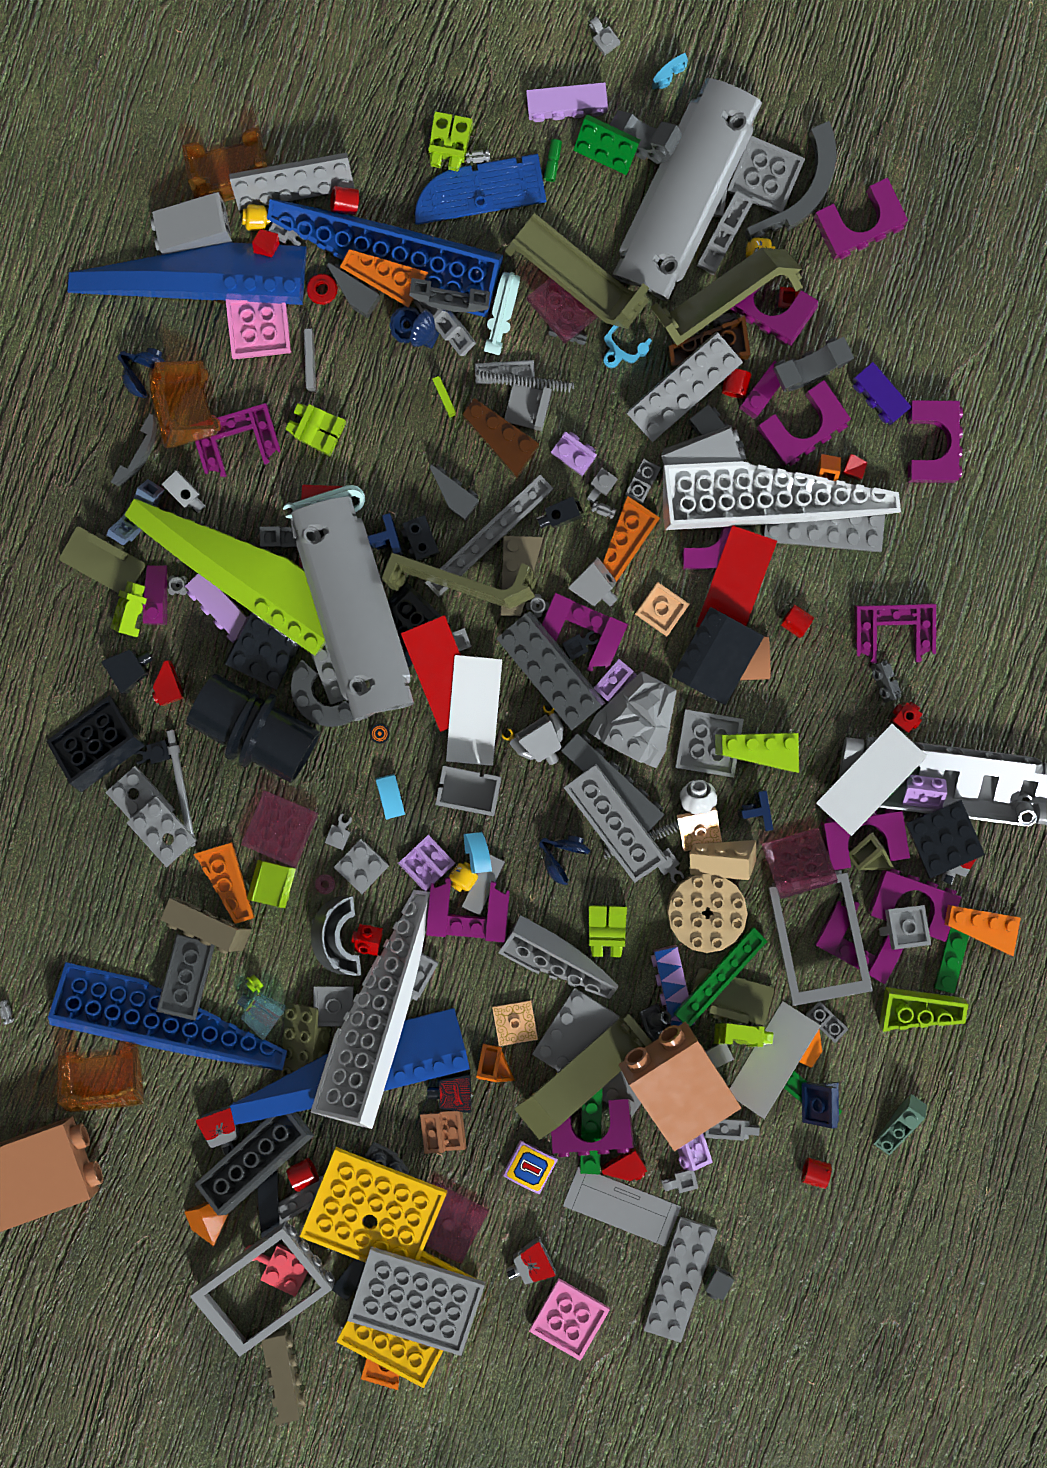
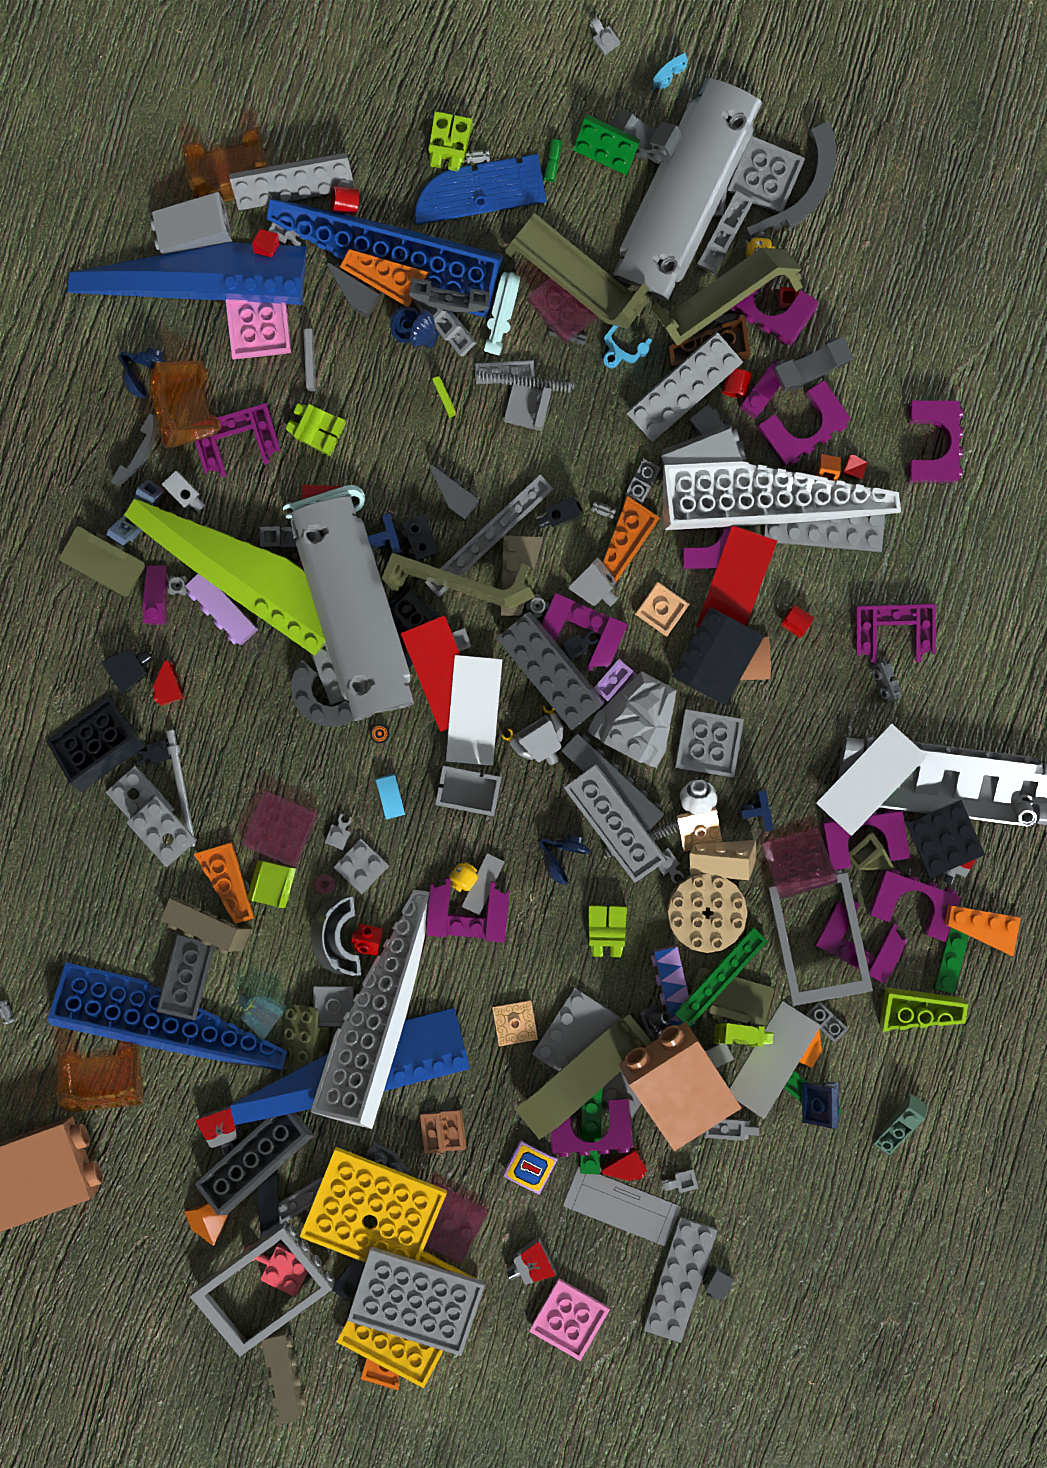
(128, 609): lime hips -> none
(252, 728): black piece -> none
(254, 984): lime plate -> none
(255, 217): yellow head -> none
(261, 651): black plate -> none
(302, 1174): red piece -> none
(317, 280): red piece -> none
(425, 970): light grey hinge -> none
(426, 863): lavender slope -> none
(453, 1092): black torso -> none
(478, 850): medium azure slope -> none
(493, 1065): orange slope -> none
(503, 438): reddish brown wedge -> none
(546, 952): light grey wedge -> none
(567, 102): lavender brick -> none
(574, 453): lavender bracket -> none
(602, 484): light grey plate -> none
(694, 1154): lavender bracket -> none
(766, 749): lime wedge -> none
(816, 1173): red piece -> none
(842, 240): magenta arch -> none
(880, 394): dark purple brick -> none
(899, 718): red brick -> none
(907, 927): light grey bracket -> none
(924, 792): lavender bracket -> none

